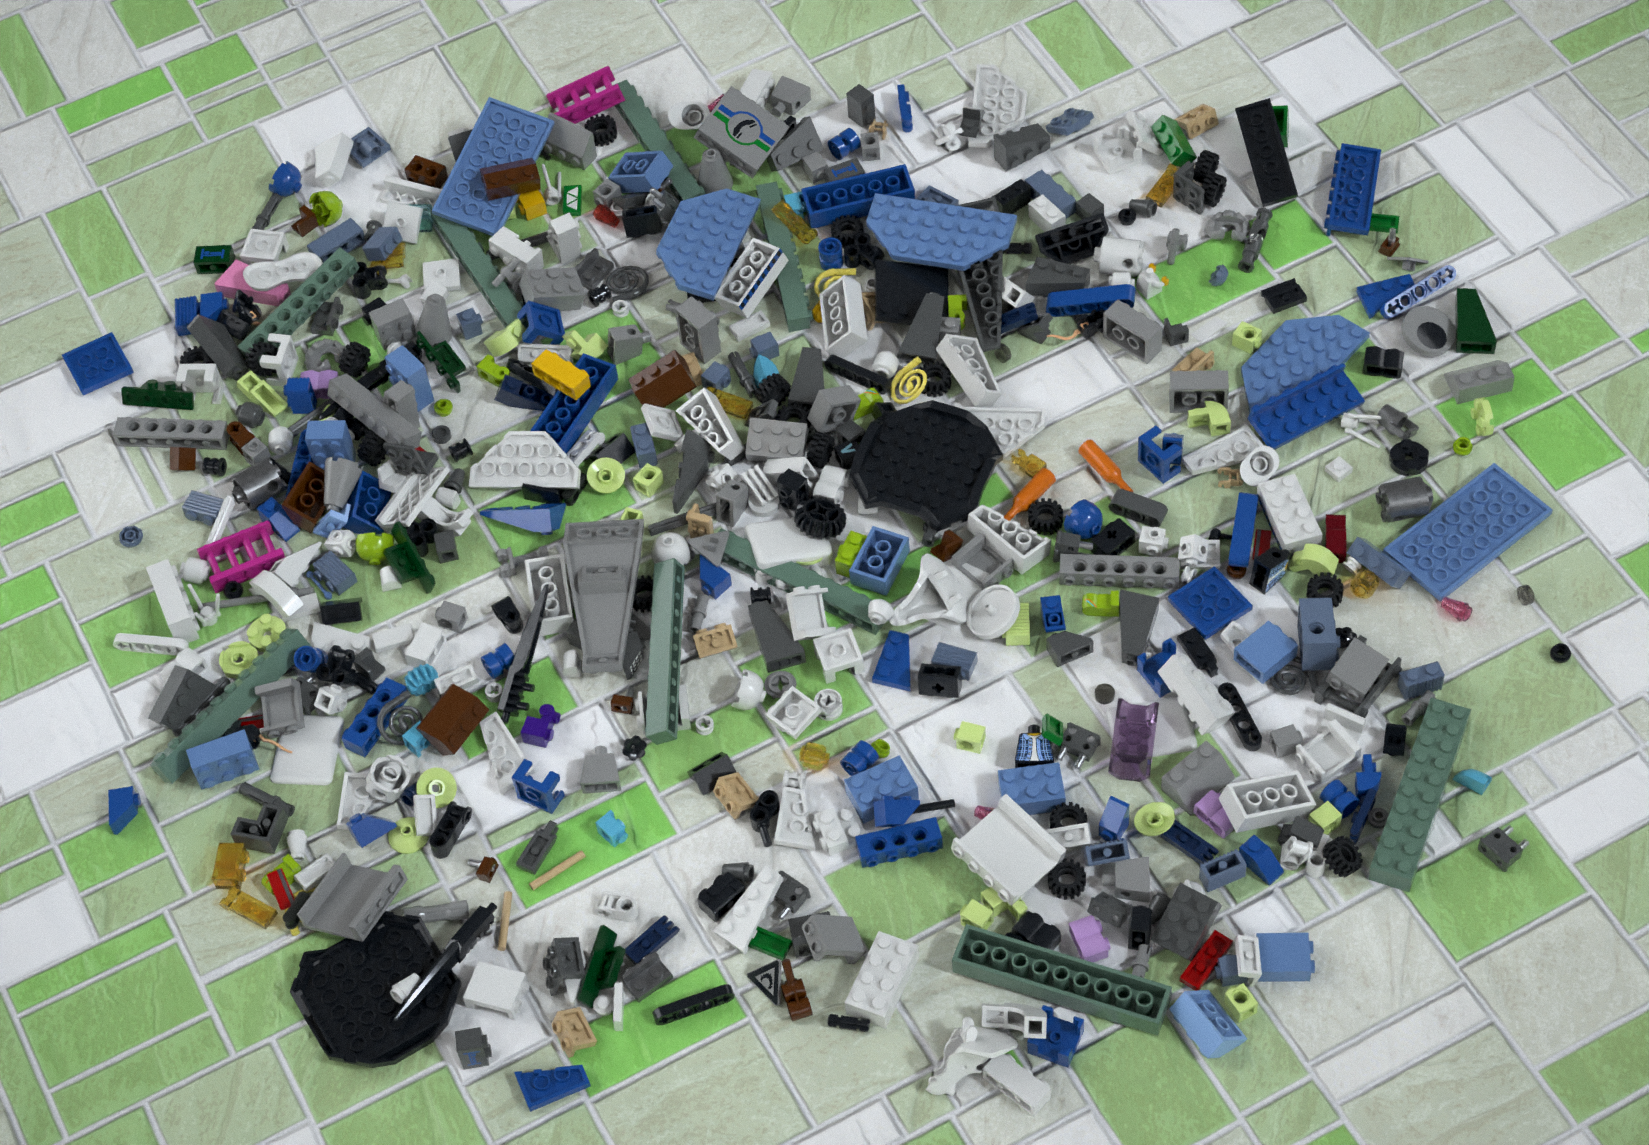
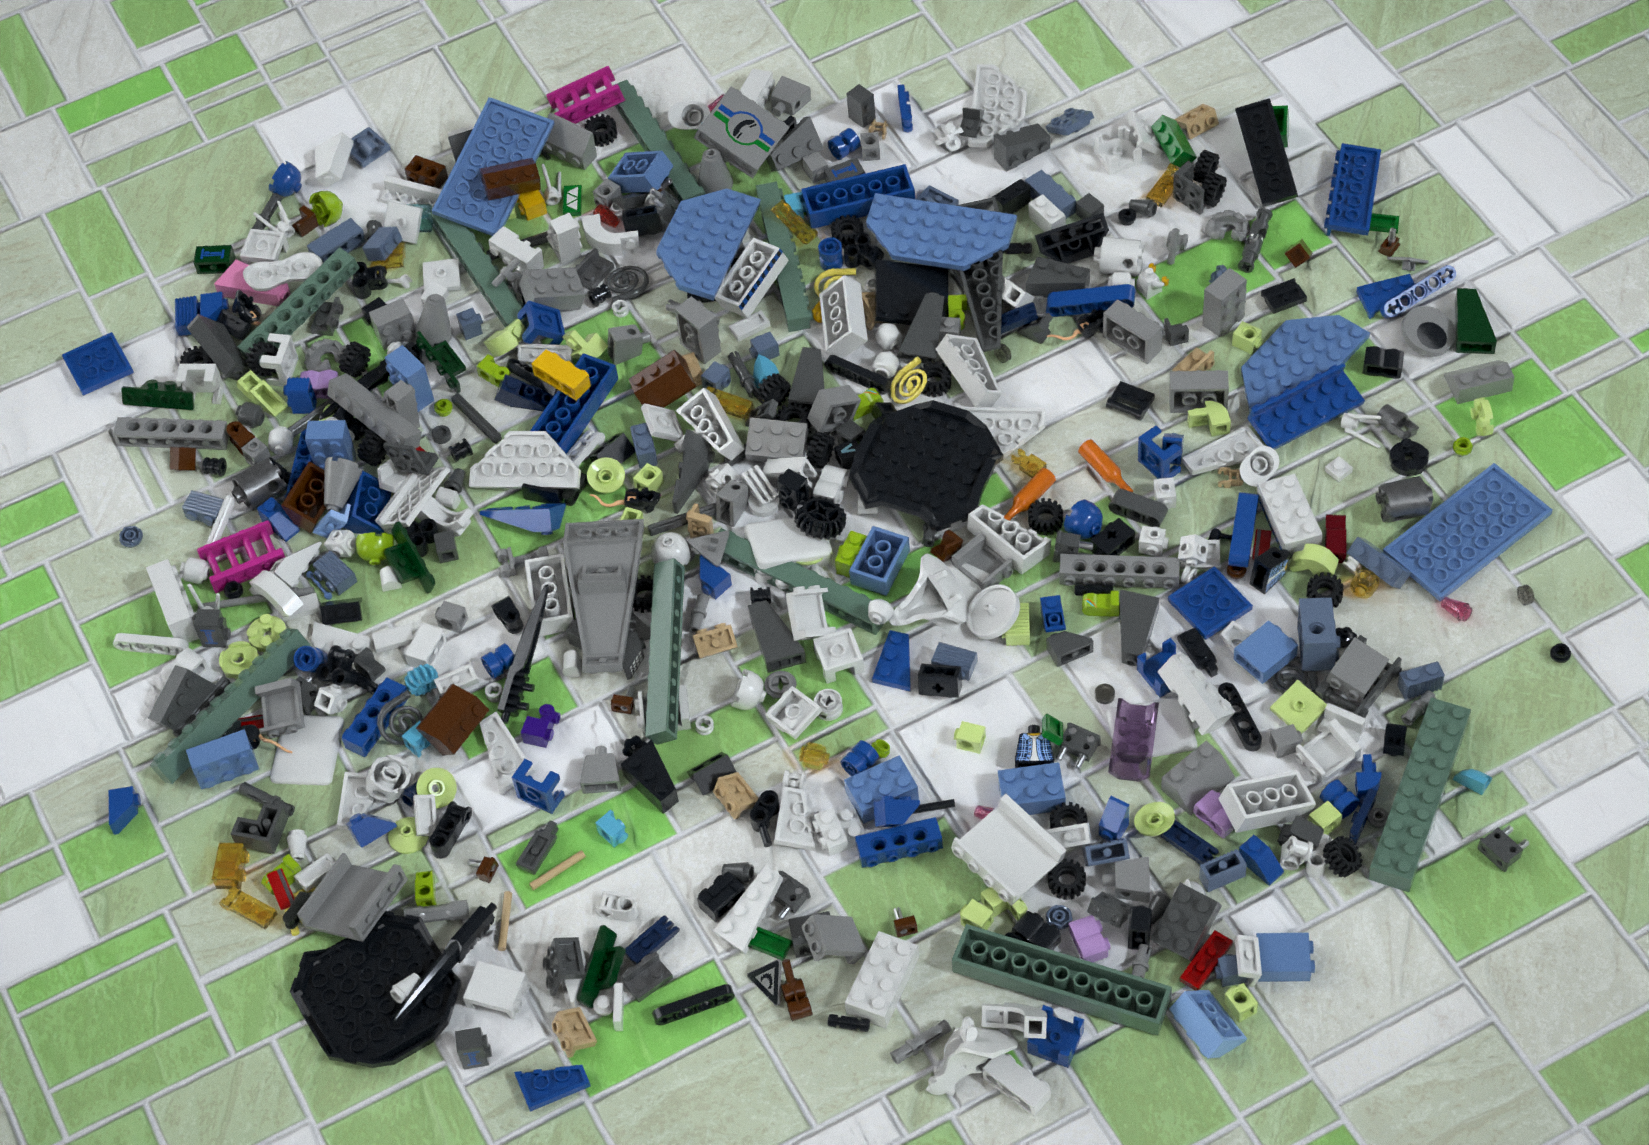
(211, 628): none -> dark grey brick
(283, 226): none -> white plant
(425, 889): none -> lime leg
(476, 418): none -> dark grey axle
(605, 241): none -> white arch
(636, 499): none -> black animal
(650, 777): none -> black wedge
(888, 337): none -> white head
(904, 926): none -> reddish brown piece
(912, 1046): none -> light grey pin
(1059, 911): none -> sand blue plate
(1098, 589): none -> black axle
(1133, 397): none -> black plate
(1165, 492): none -> white brick
(1224, 302): none -> light grey brick
(1298, 253): none -> reddish brown panel
(1299, 707): none -> yellowish green plate

